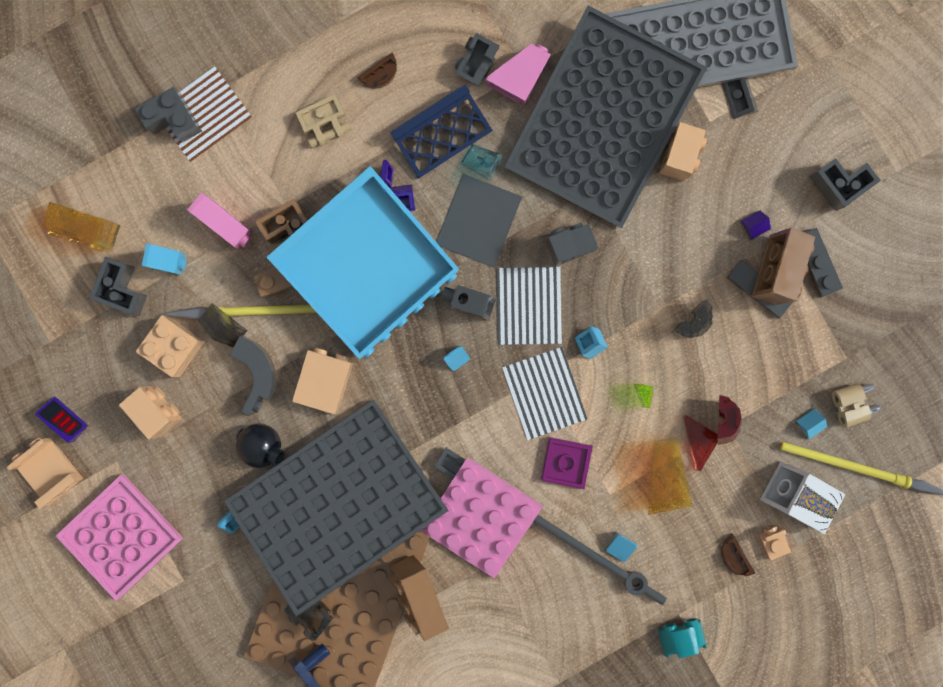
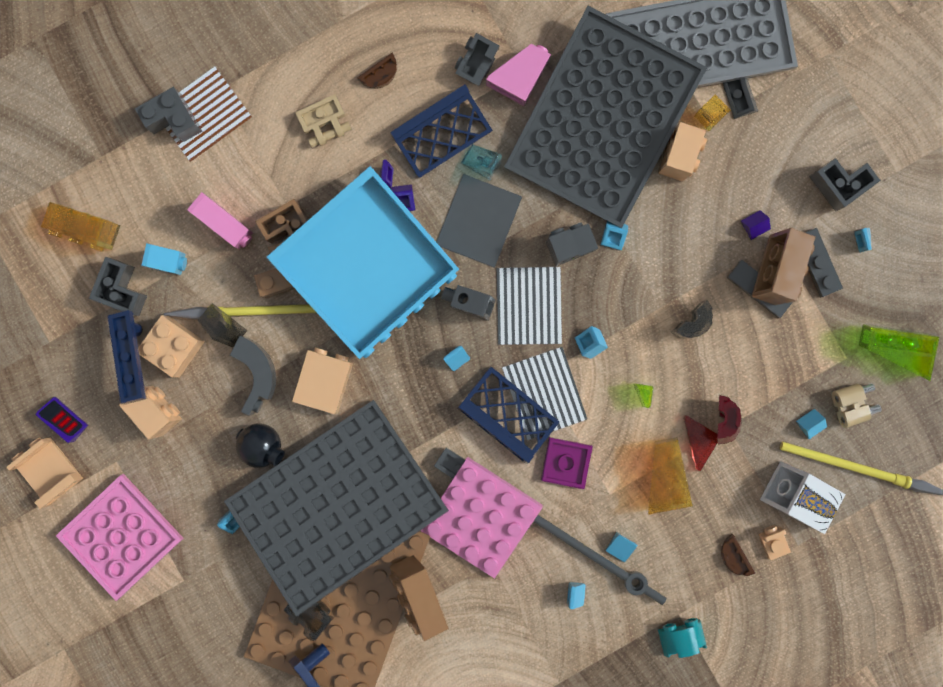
(126, 356): none -> dark blue piece
(499, 432): none -> dark blue fence
(576, 595): none -> medium azure slope
(614, 236): none -> medium azure slope
(712, 112): none -> clear yellow panel
(863, 239): none -> medium azure slope
(902, 347): none -> clear neon green wedge

